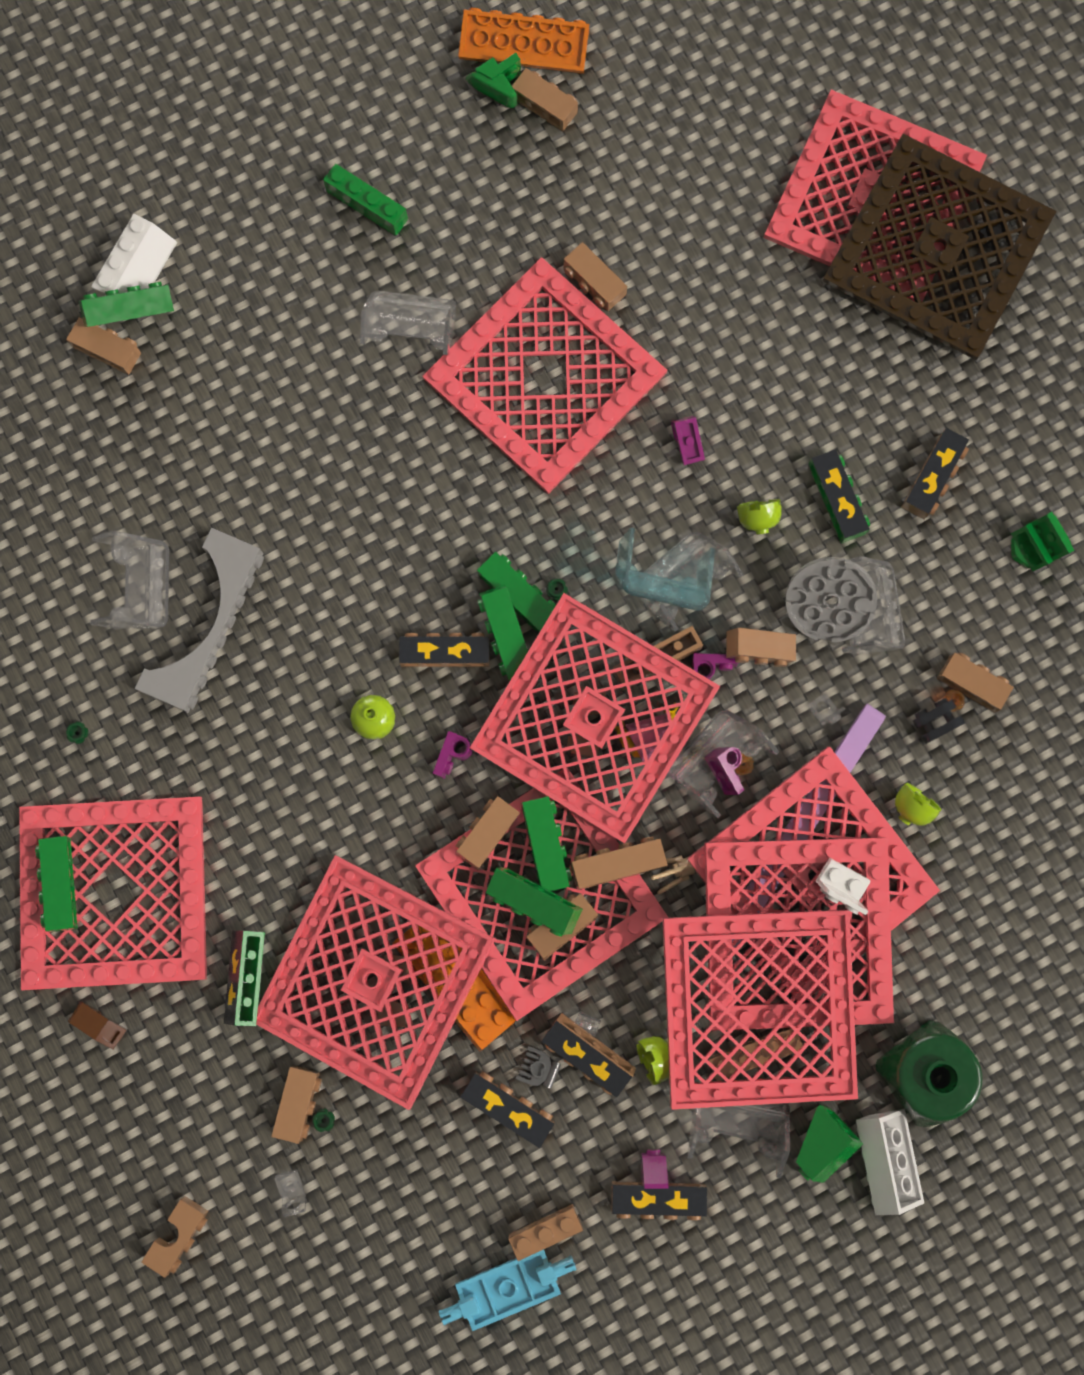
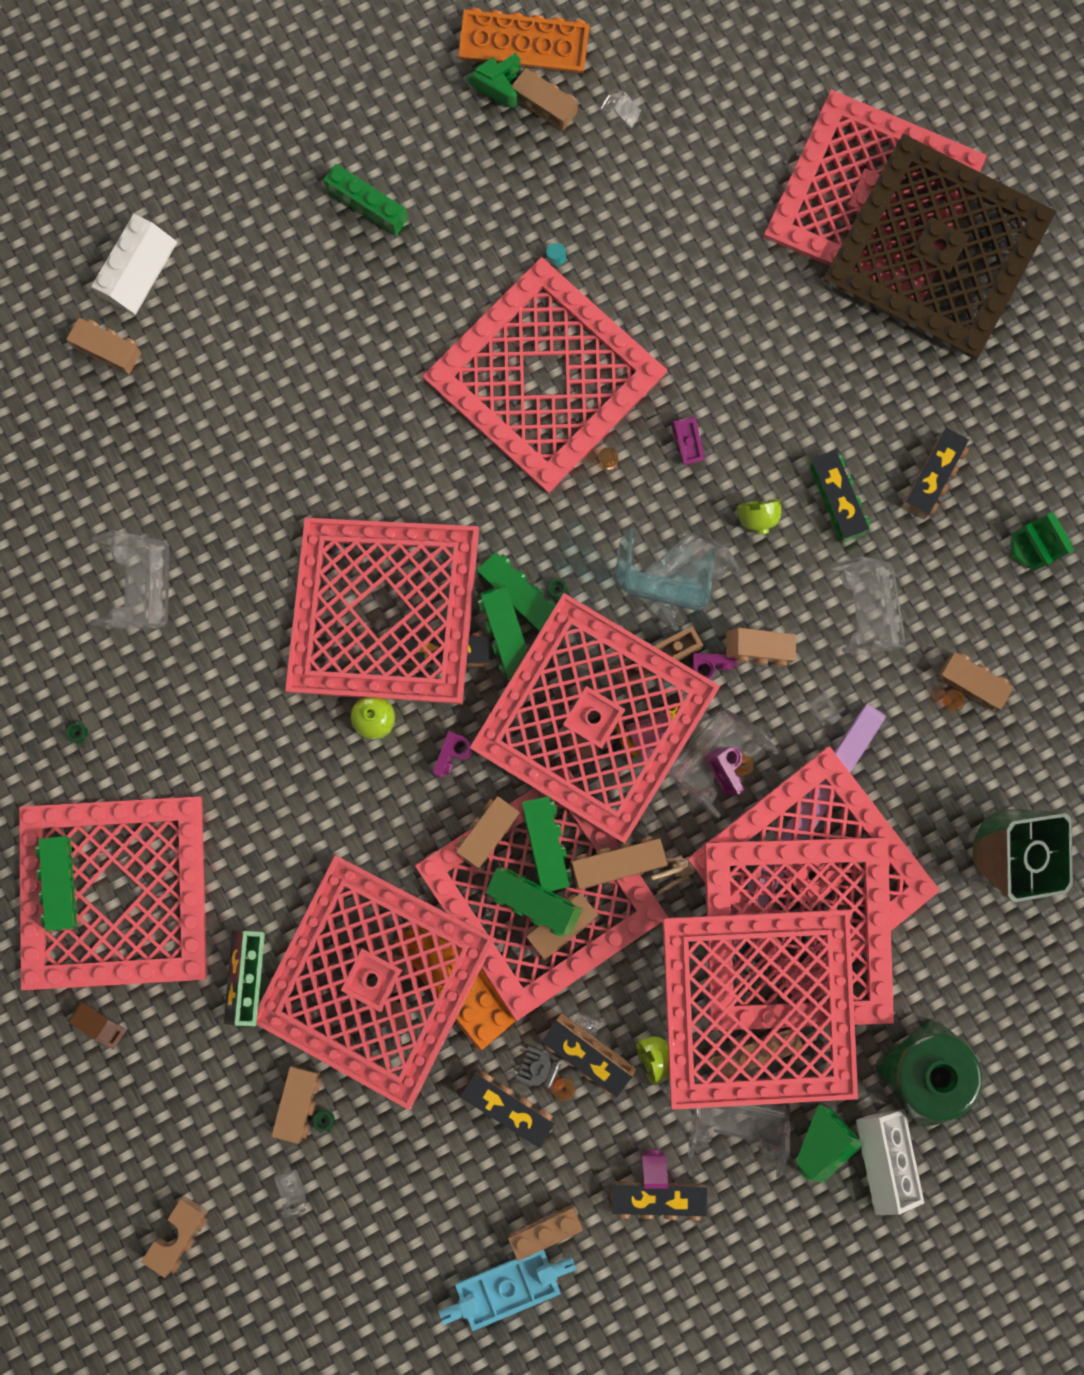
(125, 306): green brick -> none
(181, 681): light grey arch -> none
(308, 595): none -> coral plate
(408, 316): clear windscreen -> none
(556, 254): none -> teal piece
(570, 1090): none -> clear orange plate
(594, 277): medium nougat brick -> none
(608, 458): none -> clear orange piece
(623, 107): none -> clear bracket
(835, 578): light grey plate -> none
(843, 885): white bracket -> none
(915, 806): lime cylinder -> none
(943, 708): black brick -> none
(1025, 853): none -> dark green piece

